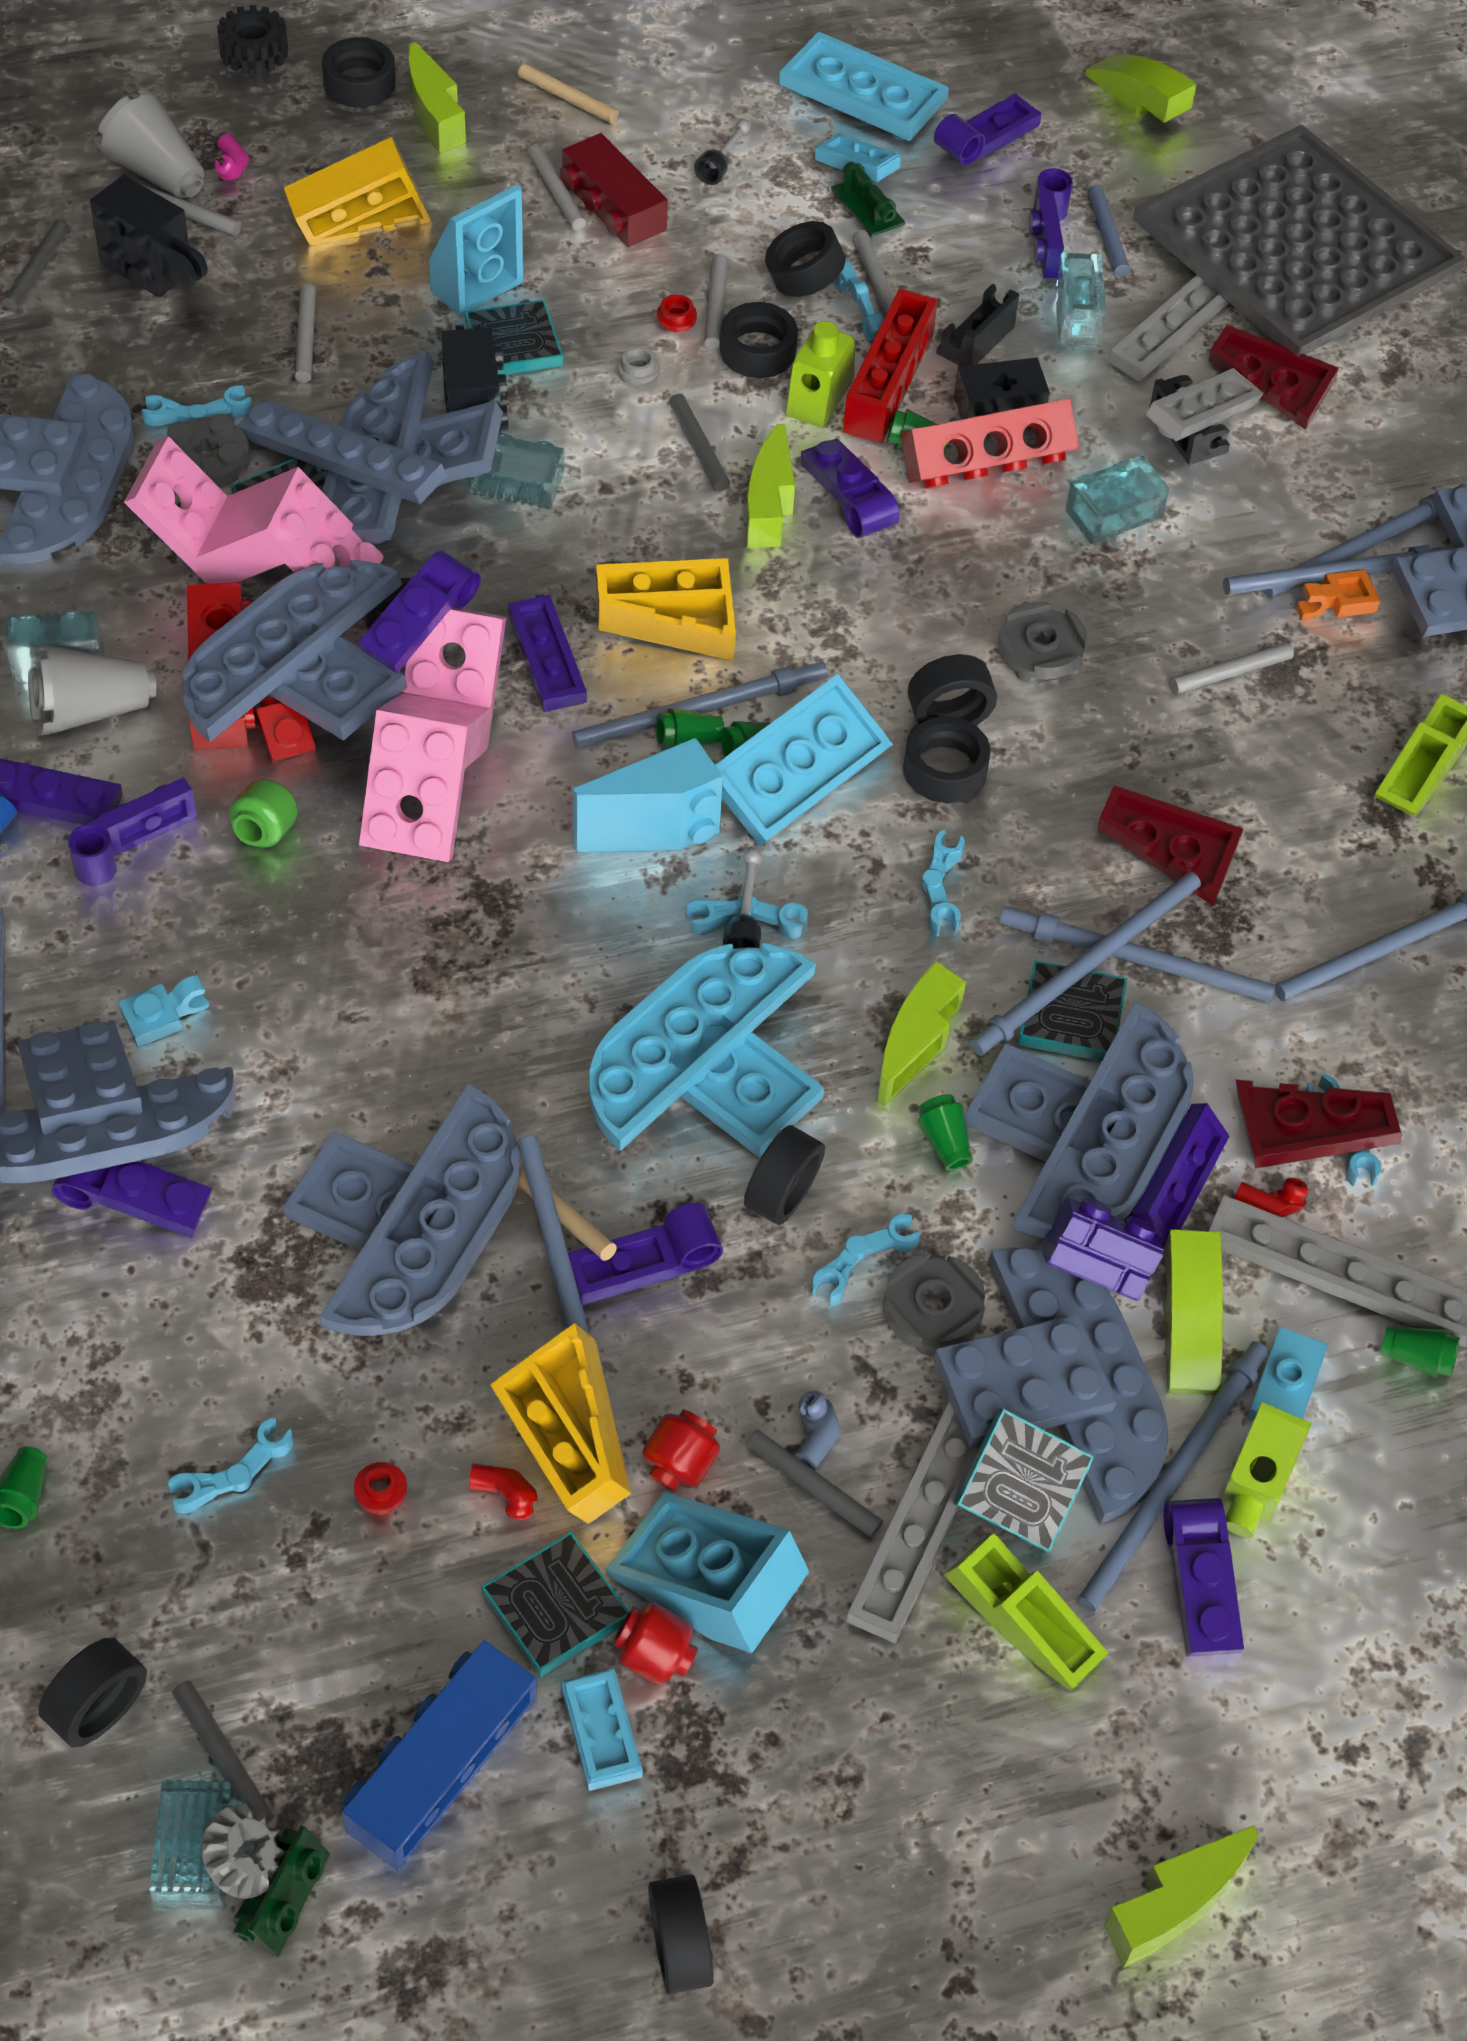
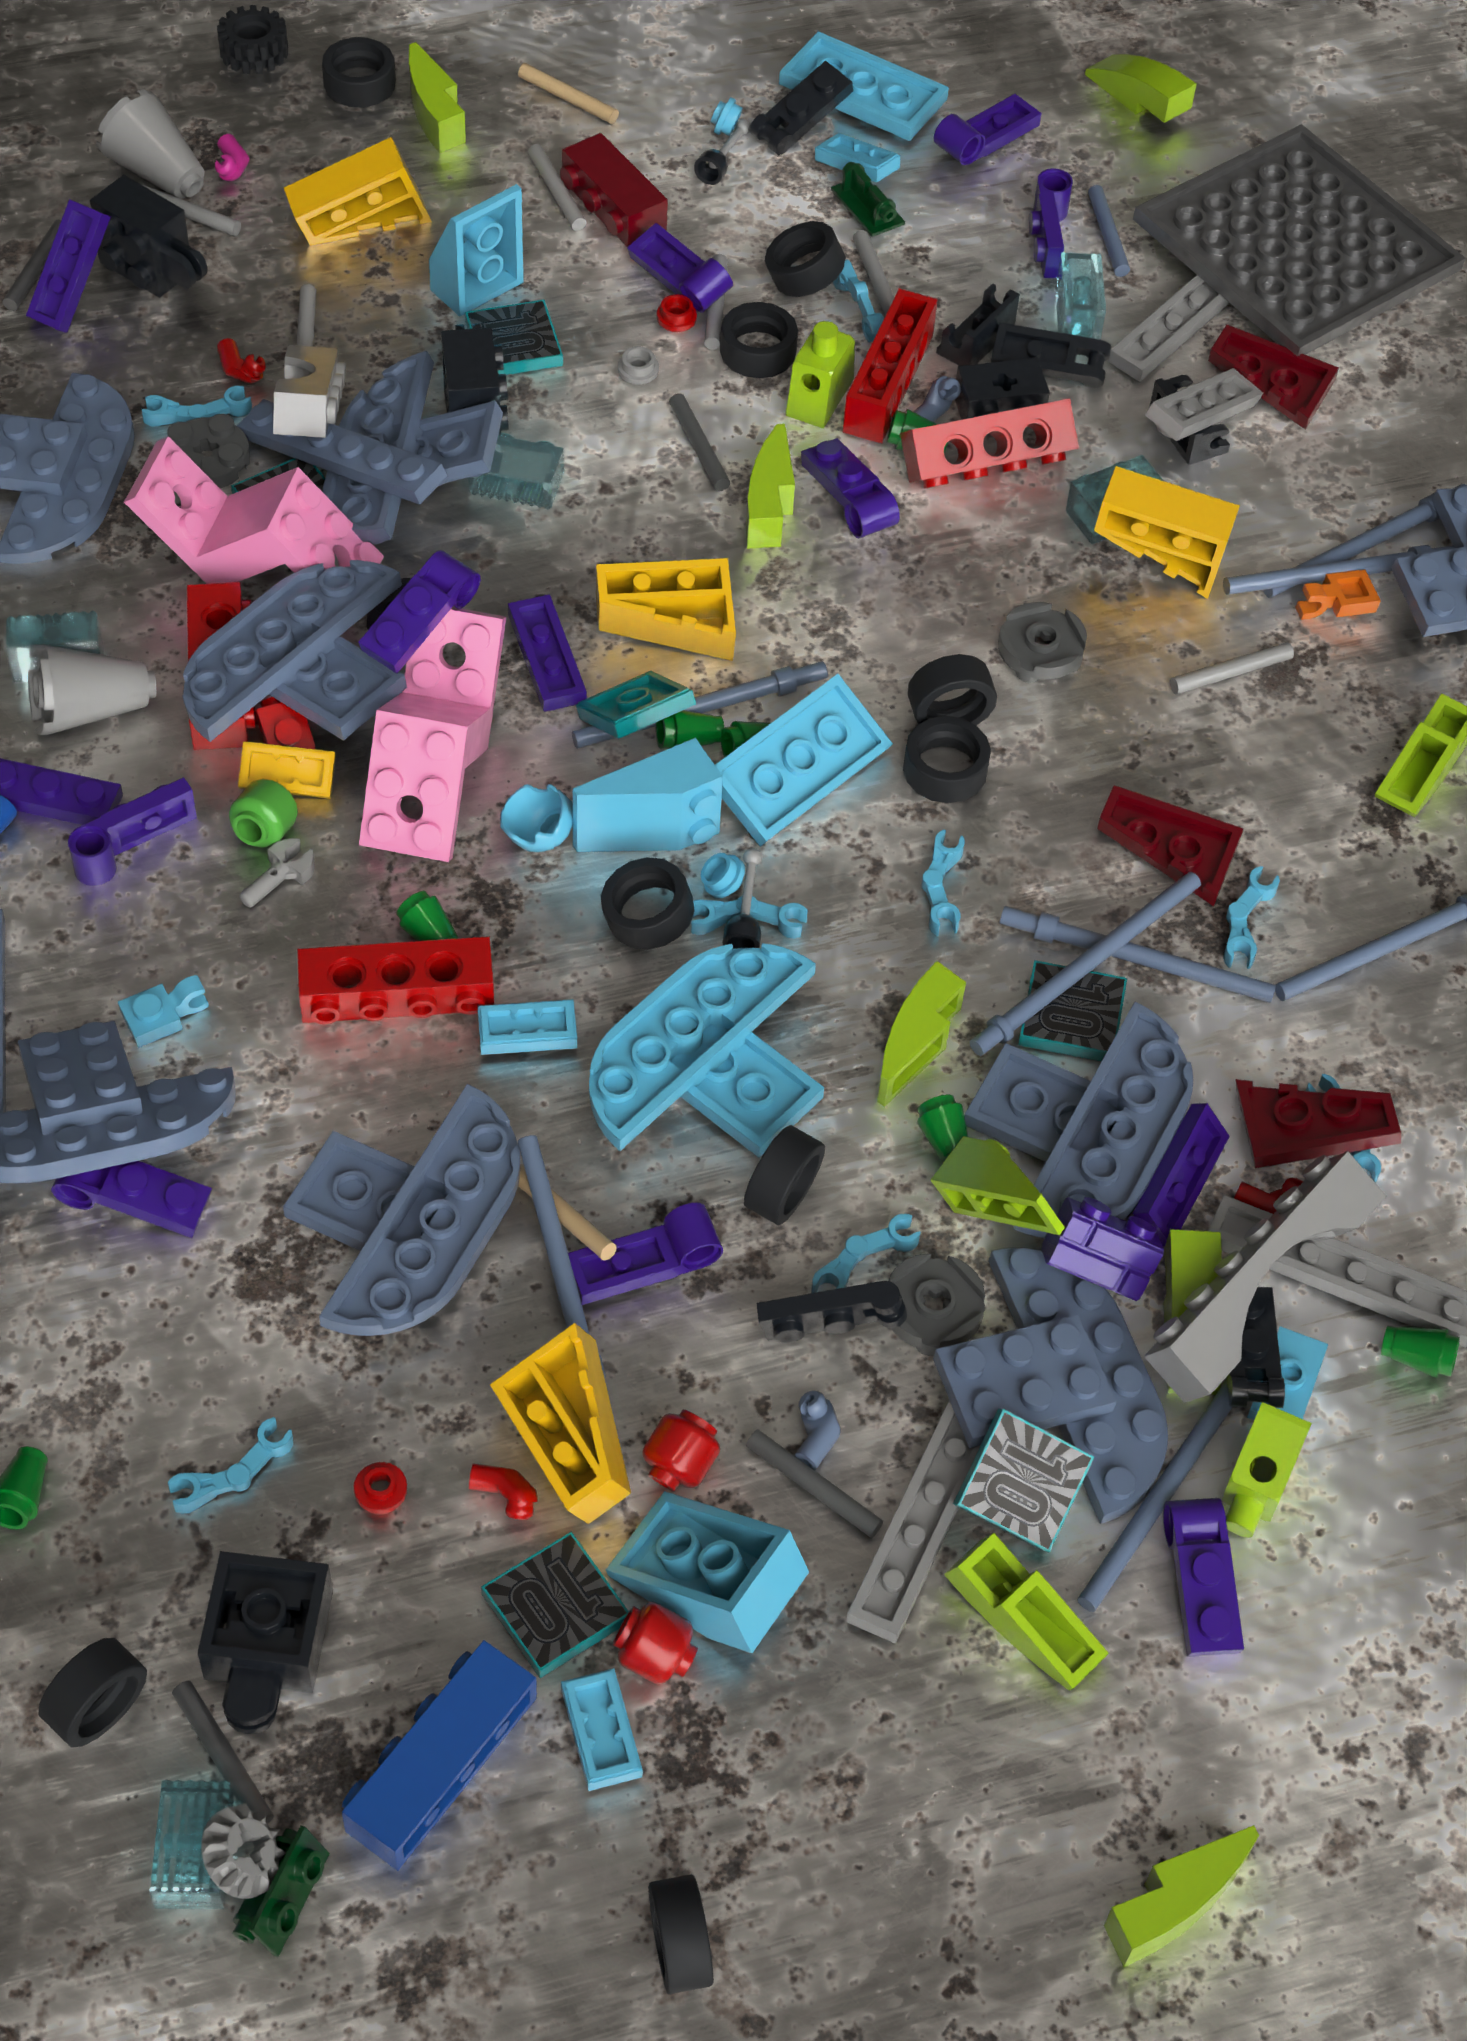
(68, 266): none -> dark purple plate
(234, 366): none -> red arm
(271, 1635): none -> black brick
(281, 870): none -> light grey bar
(297, 769): none -> yellow plate
(309, 392): none -> light grey arch
(376, 968): none -> red brick
(425, 918): none -> green cone
(527, 1027): none -> medium azure plate
(537, 818): none -> medium azure hair
(635, 704): none -> teal tile
(643, 875): none -> black tyre
(680, 267): none -> dark purple plate
(722, 875): none -> medium azure plate
(726, 116): none -> medium azure plate
(802, 108): none -> black plate
(832, 1311): none -> black plate
(939, 398): none -> sand blue arm
(988, 1185): none -> lime slope
(1054, 351): none -> black plate
(1167, 524): none -> yellow wedge
(1206, 1340): none -> light grey arch
(1240, 936): none -> medium azure piece
(1259, 1357): none -> black plate

